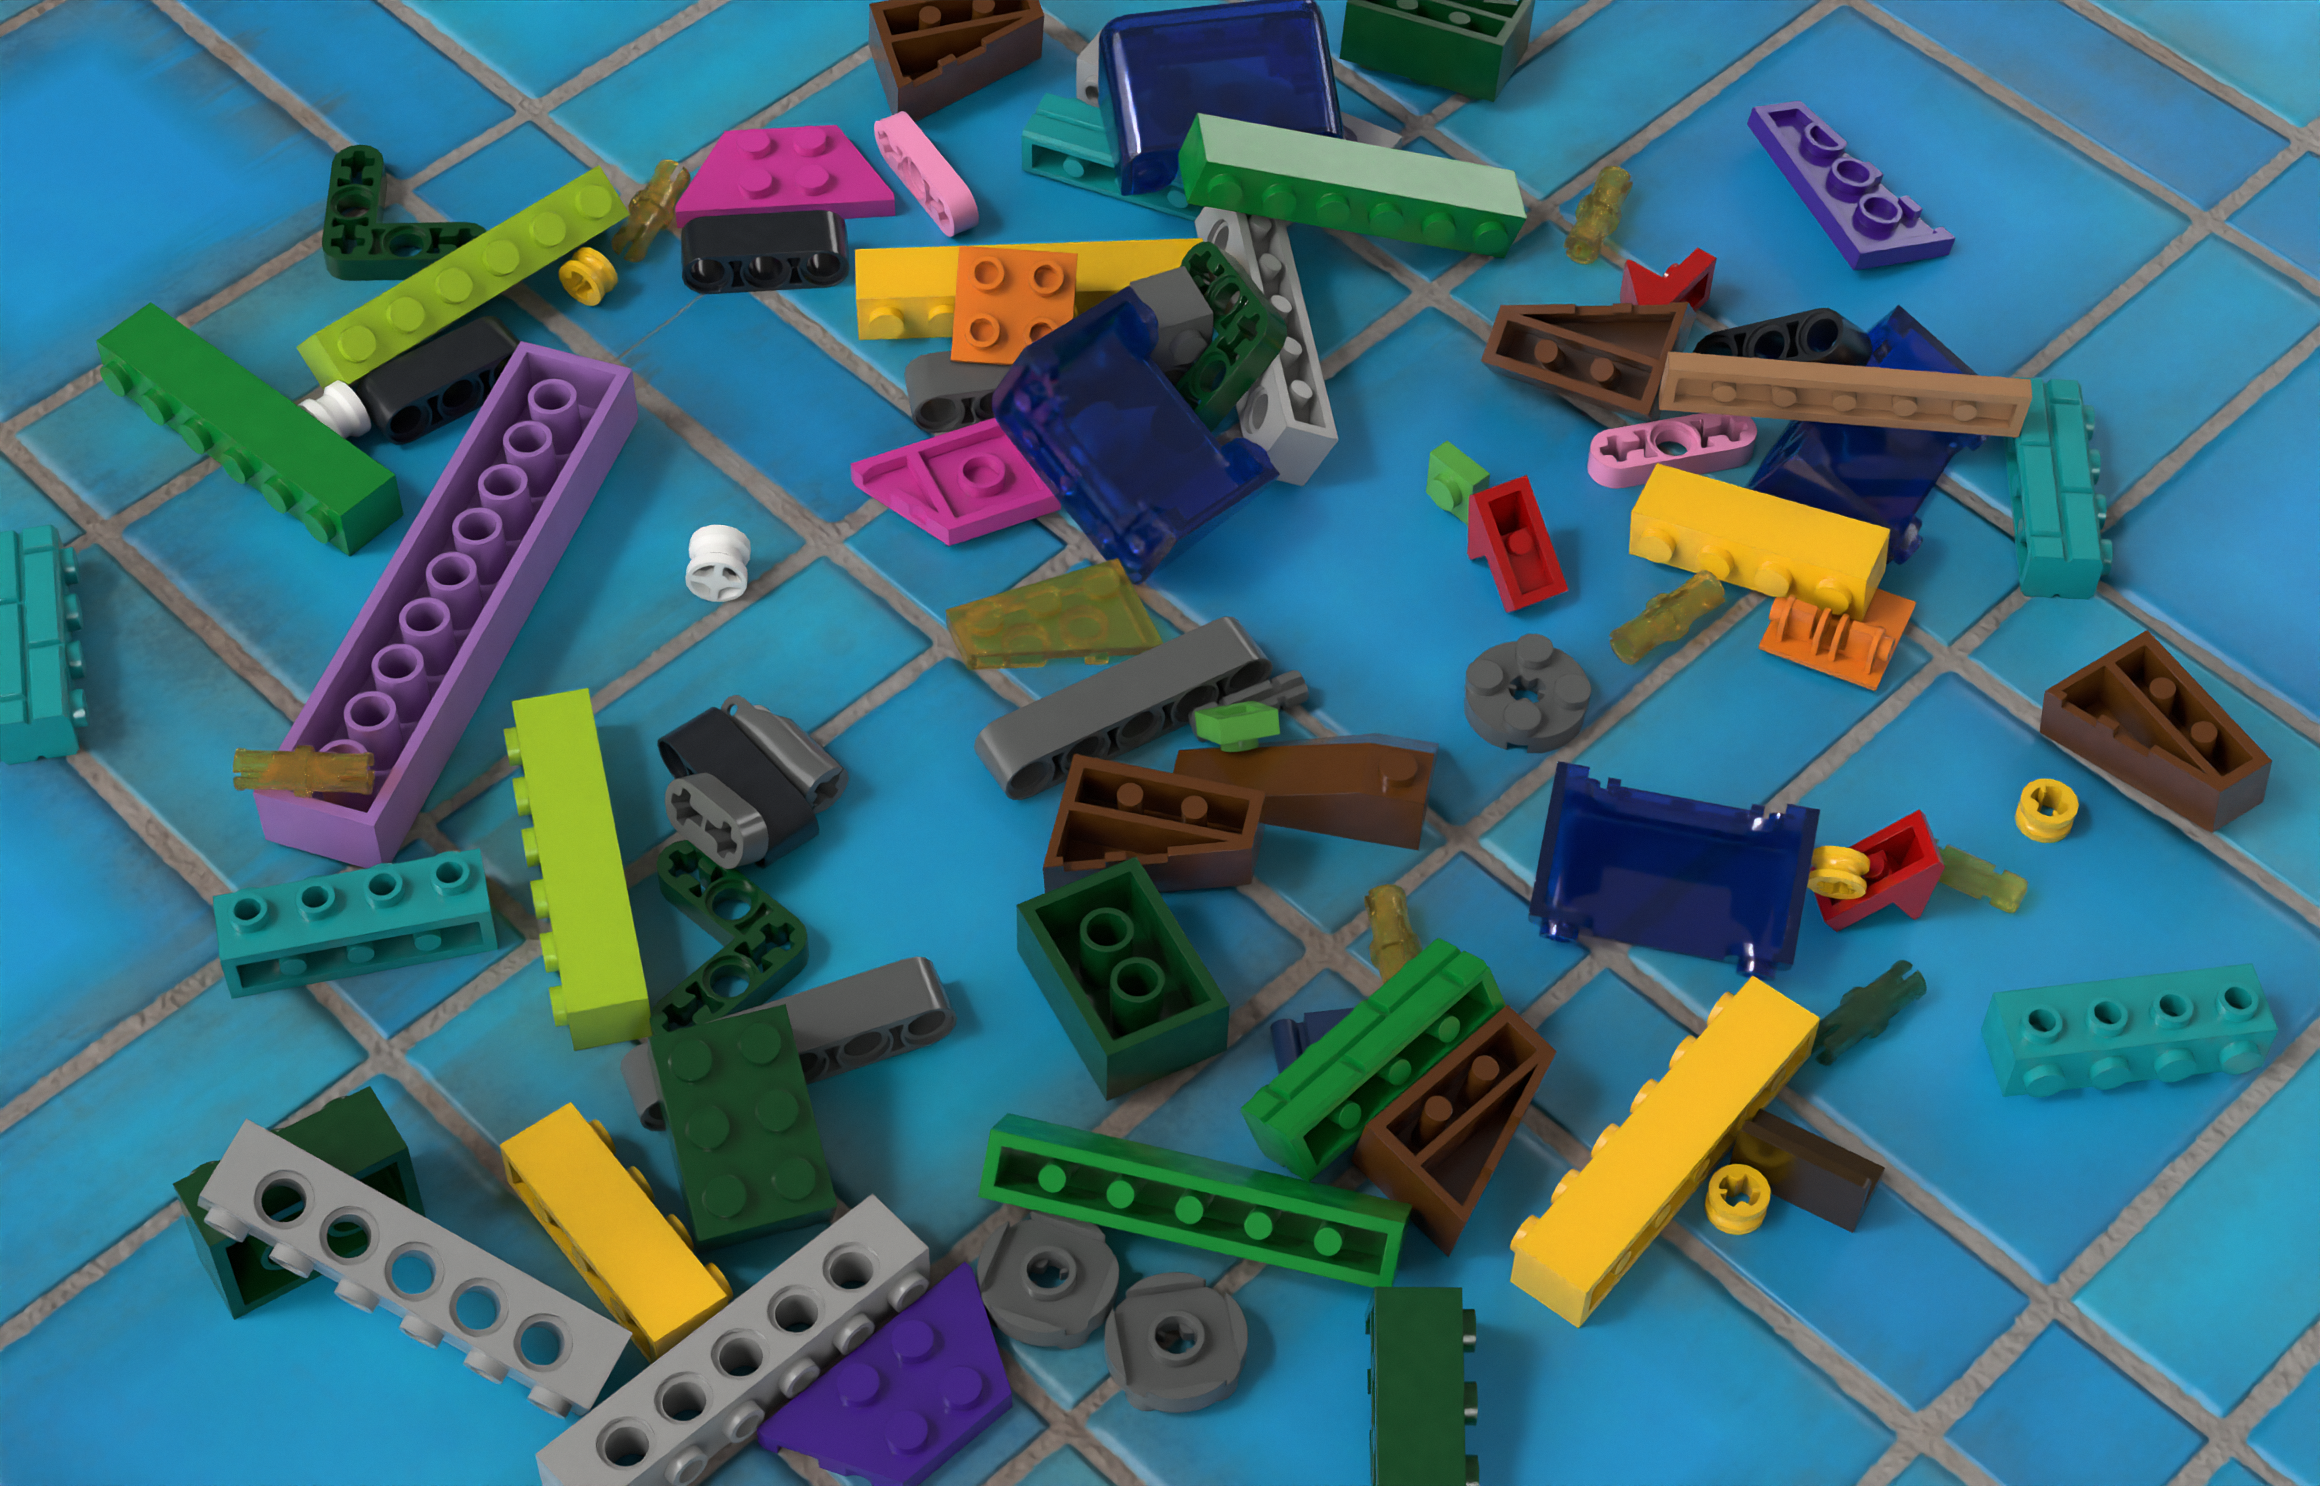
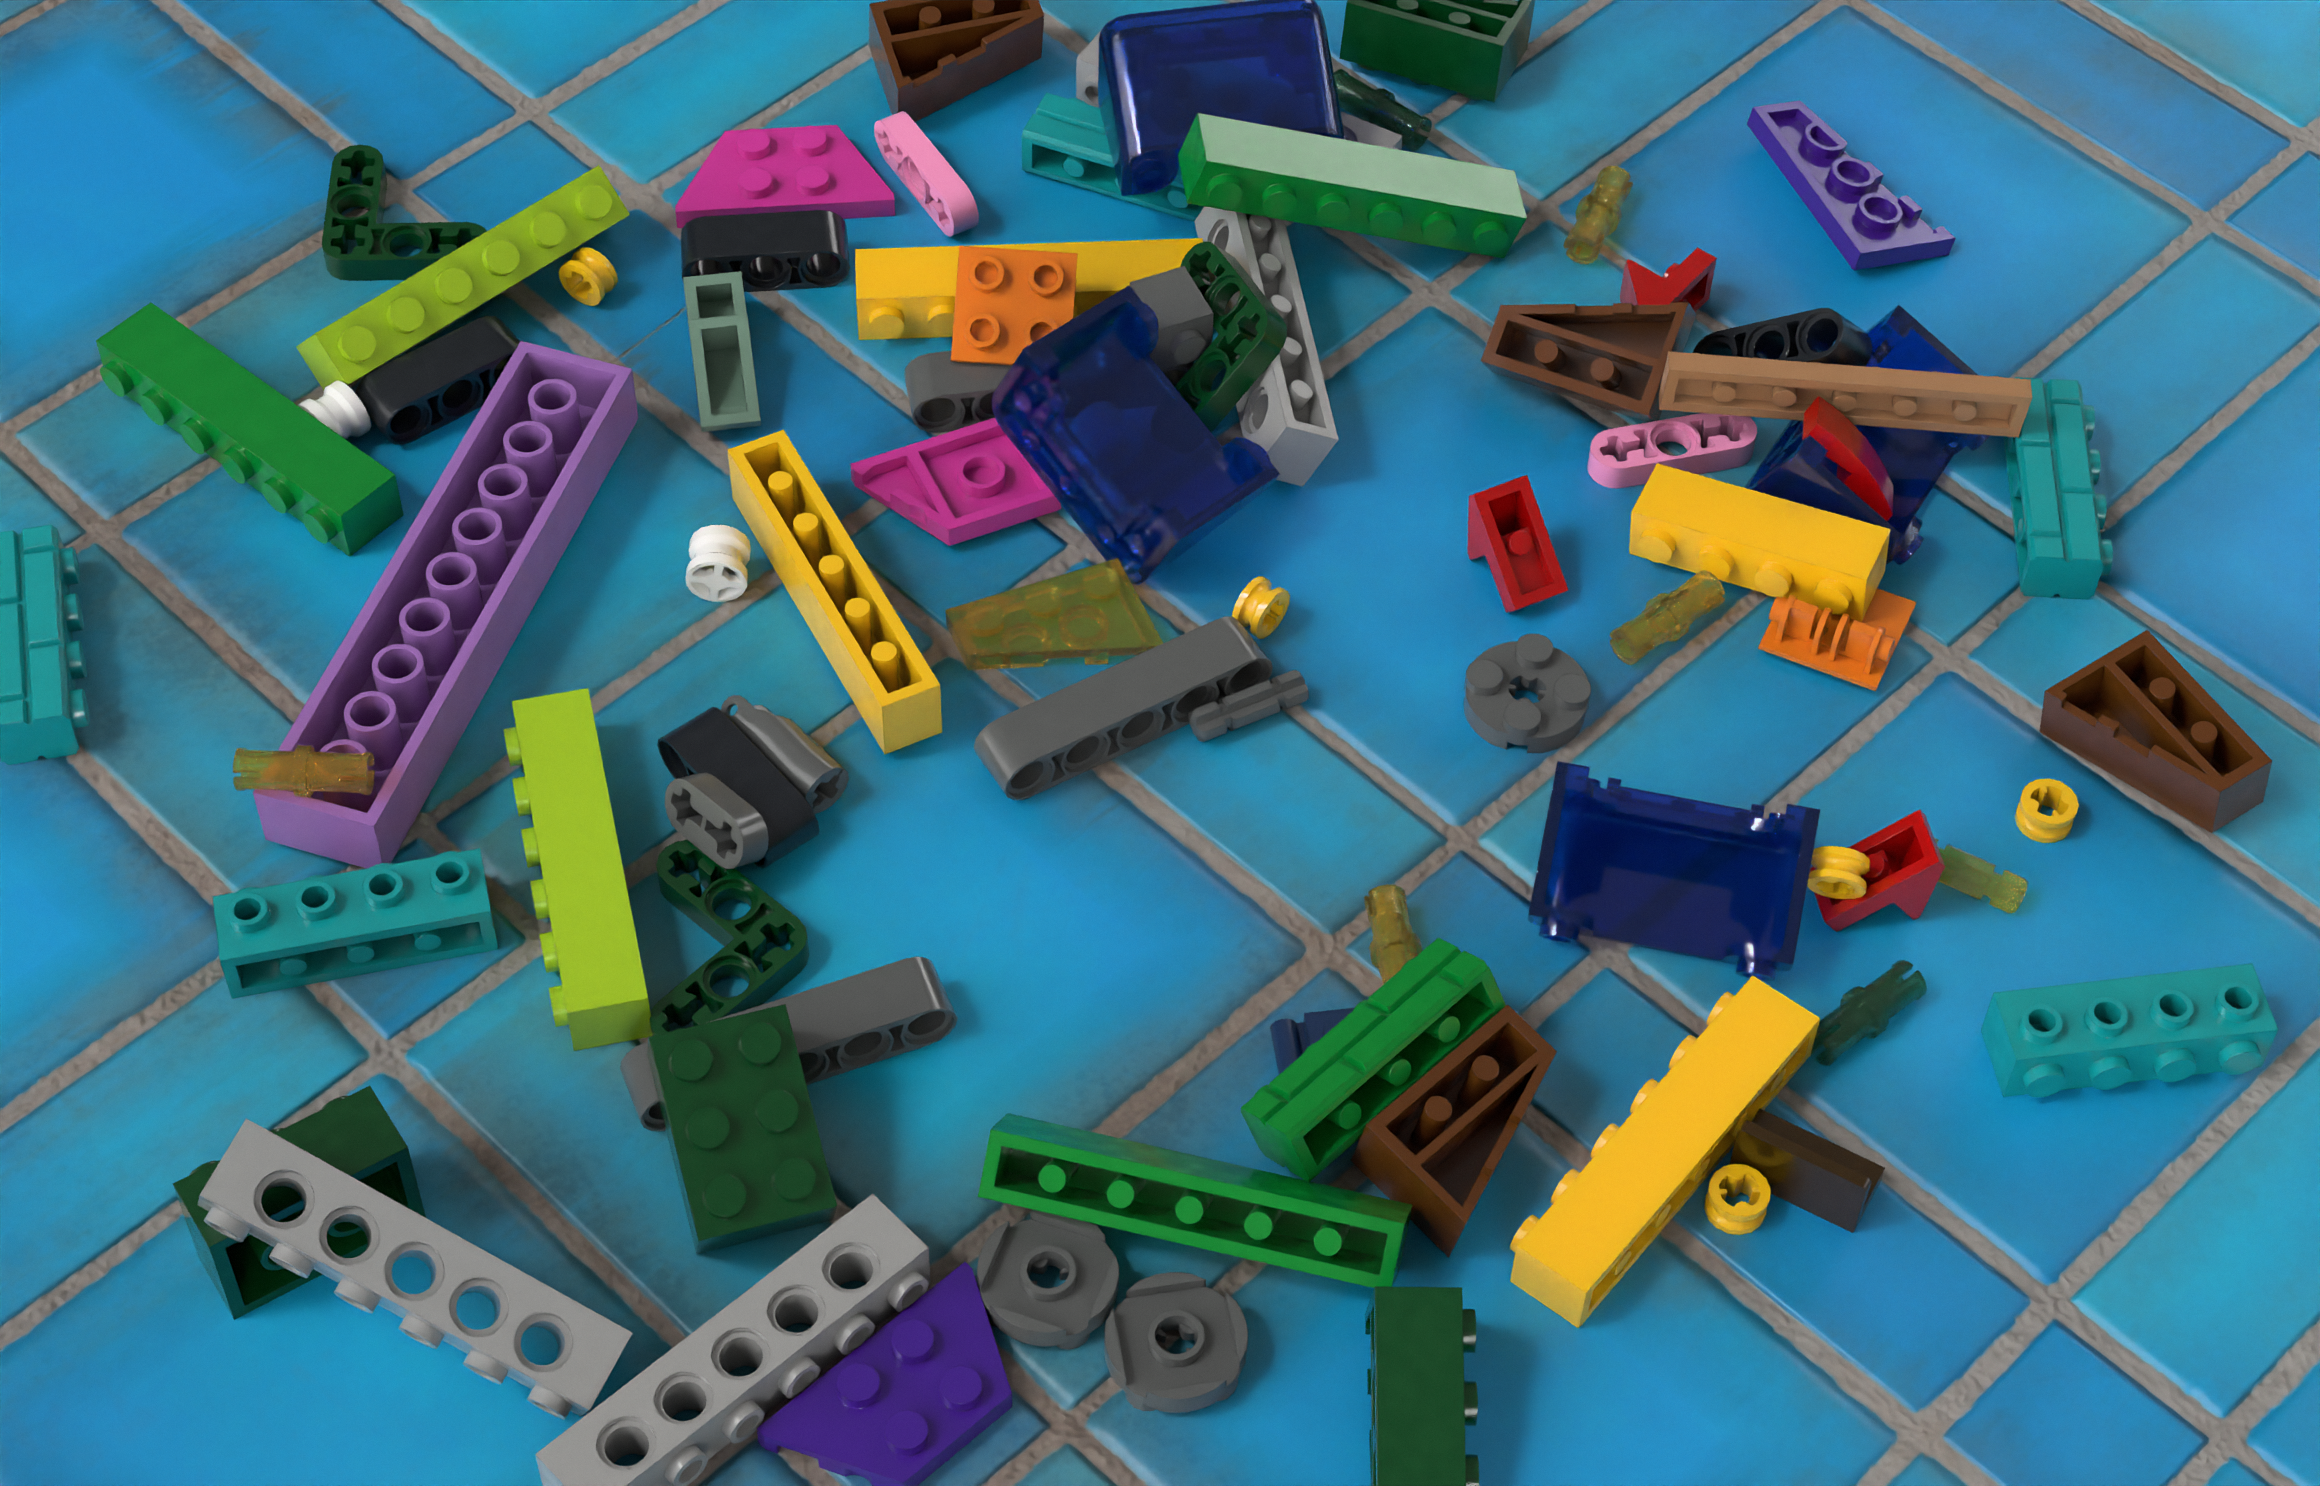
(613, 1230): yellow brick -> none
(651, 210): clear yellow pin -> none
(721, 351): none -> sand green slope
(835, 592): none -> yellow brick
(1122, 978): dark green brick -> none
(1177, 826): reddish brown wedge -> none
(1237, 725): bright green plate -> none
(1261, 607): none -> yellow bush
(1333, 786): reddish brown wedge -> none
(1381, 109): none -> clear green pin
(1453, 479): bright green plate -> none
(1855, 458): none -> red slope

